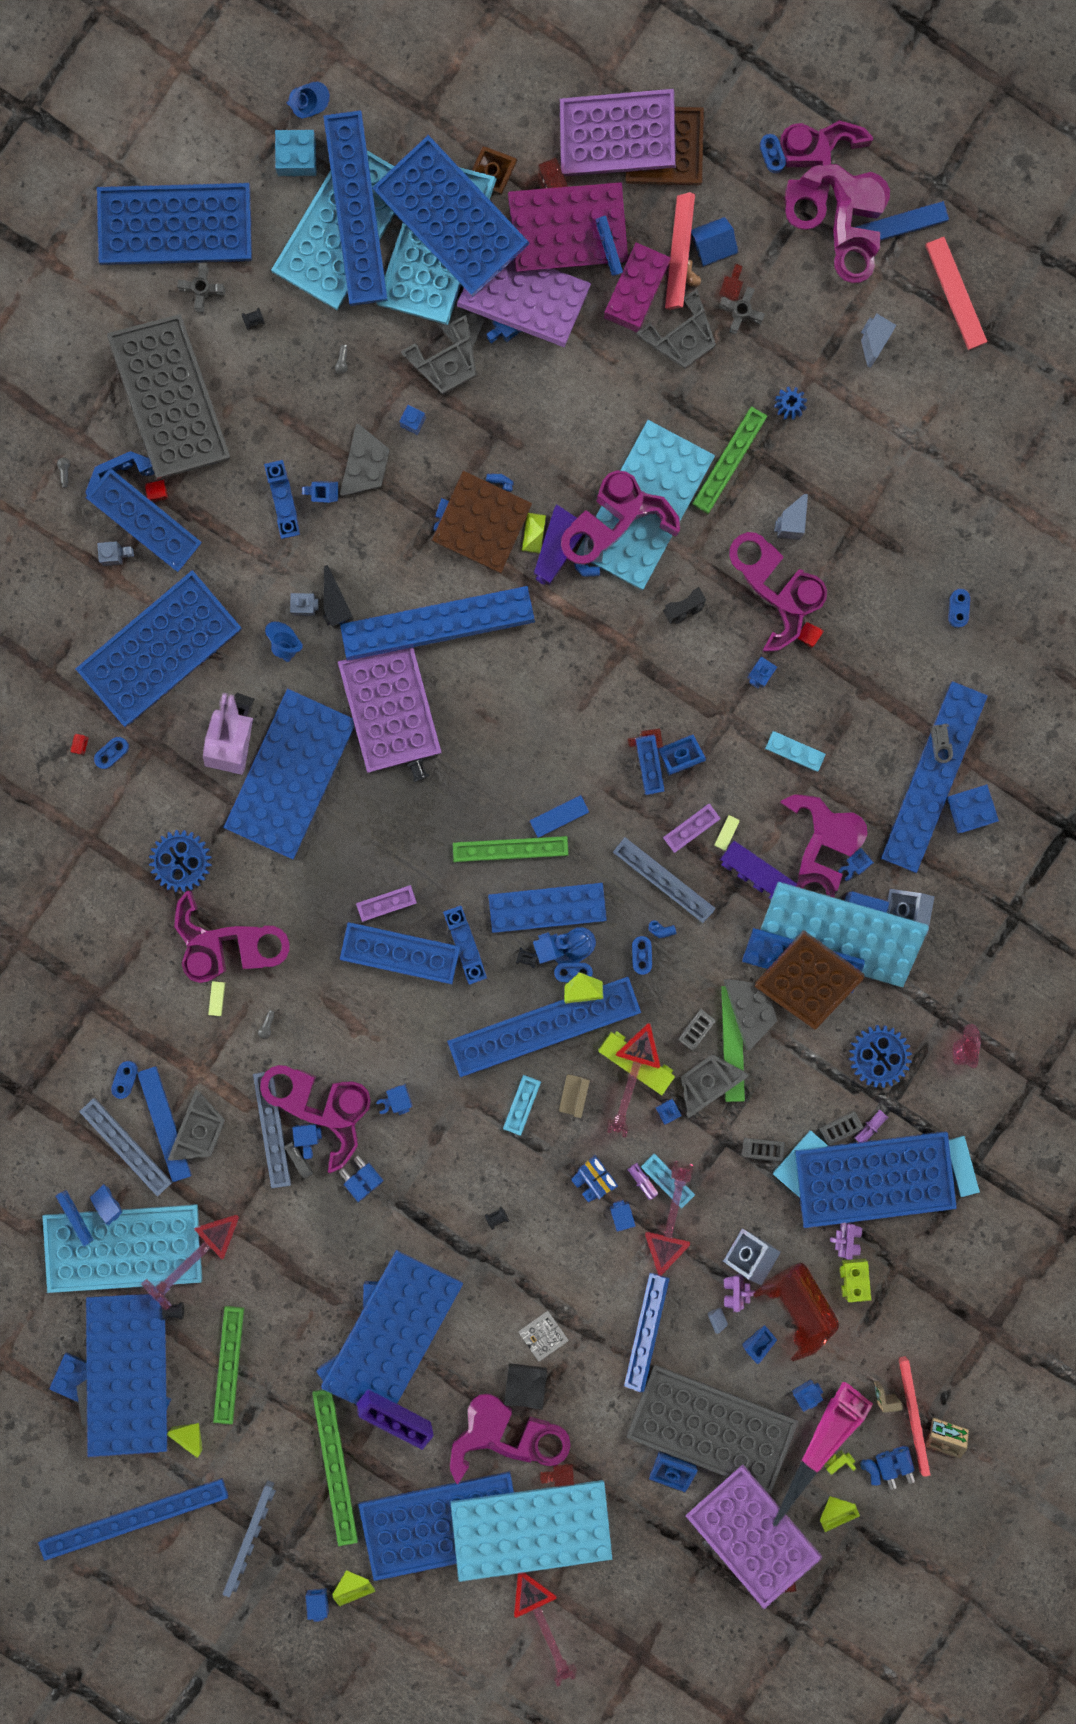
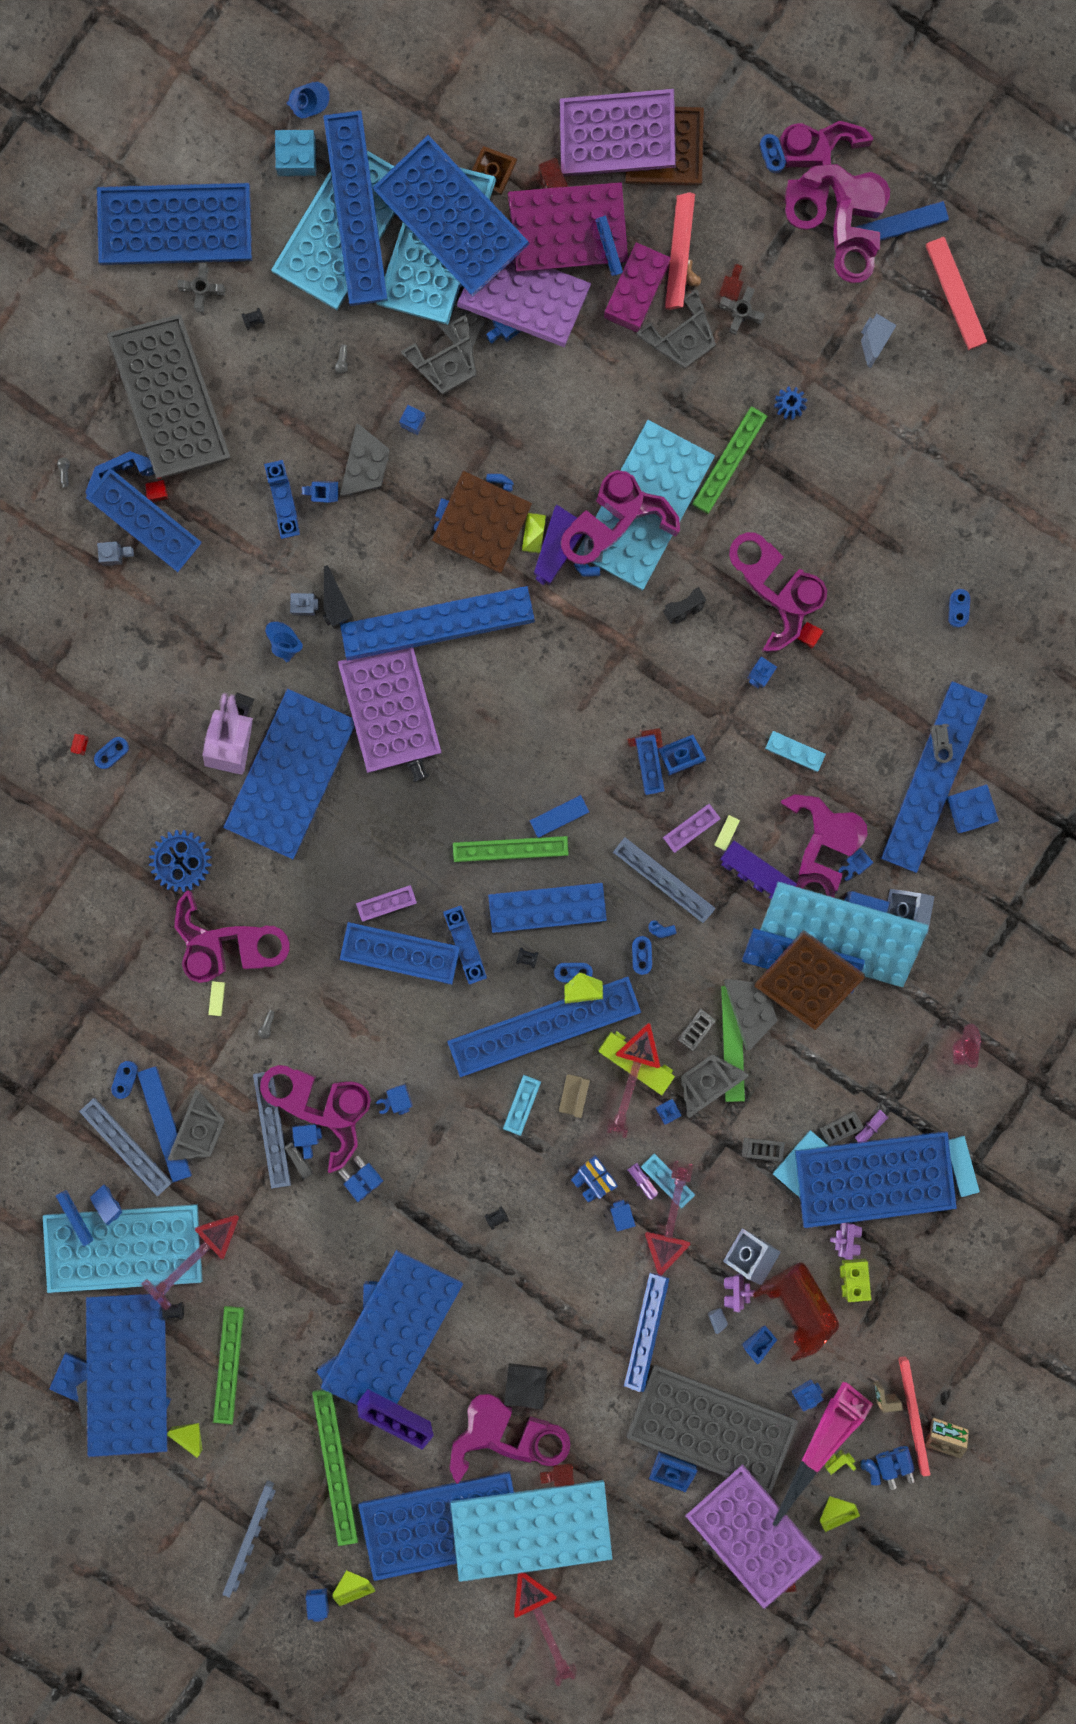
(133, 1519): blue plate -> none
(158, 648): blue plate -> none
(543, 1336): light grey sticker -> none
(550, 947): blue brick -> none
(581, 946): blue piece -> none
(714, 241): blue slope -> none
(792, 520): sand blue slope -> none
(866, 1066): blue gear -> none

